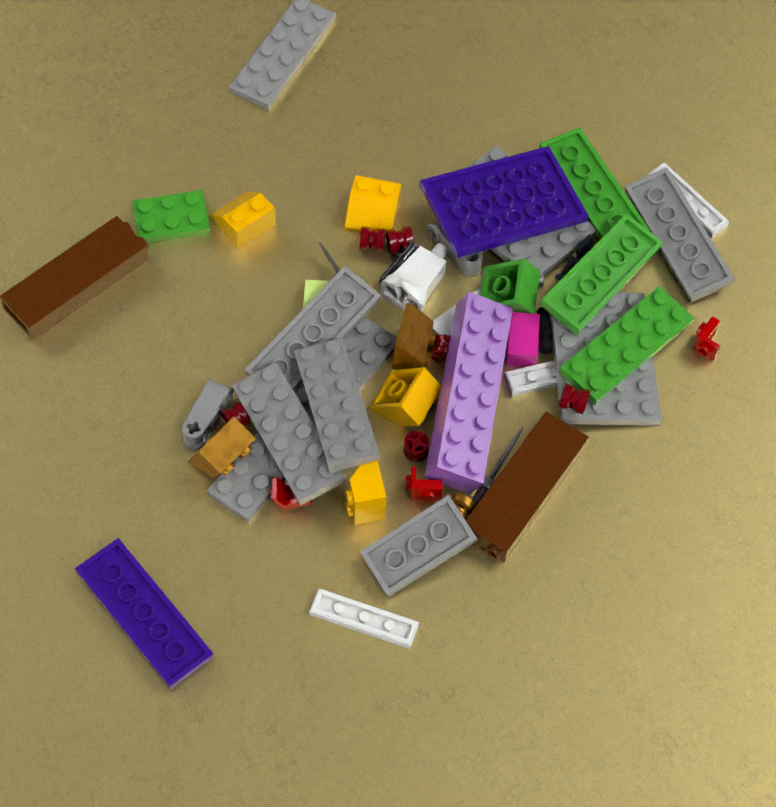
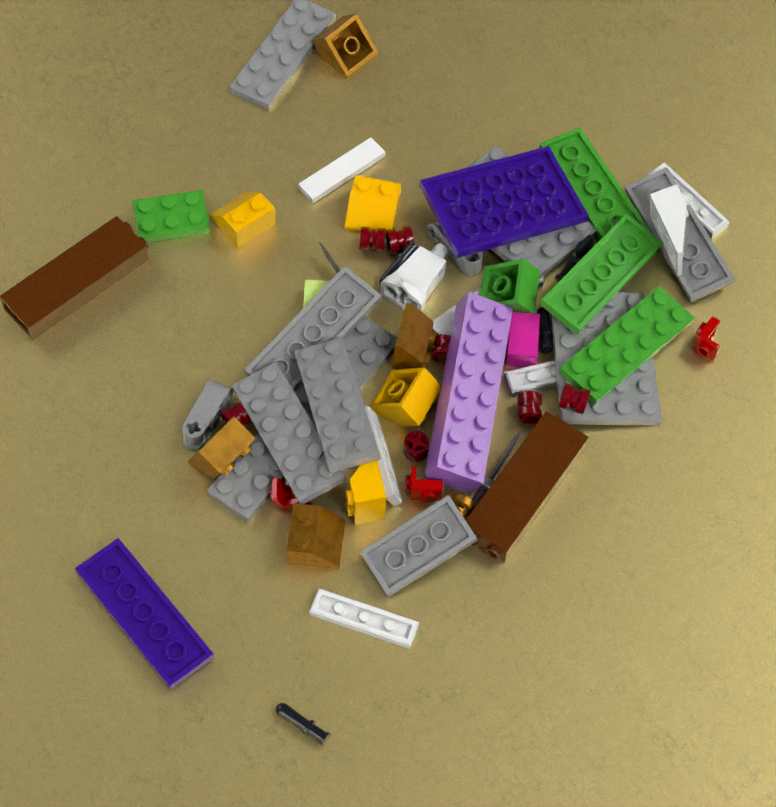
(301, 722): none -> black piece
(315, 537): none -> pearl gold slope
(341, 170): none -> white tile
(345, 45): none -> pearl gold slope
(385, 465): none -> white tile
(529, 409): none -> dark red wheel
(669, 216): none -> white slope

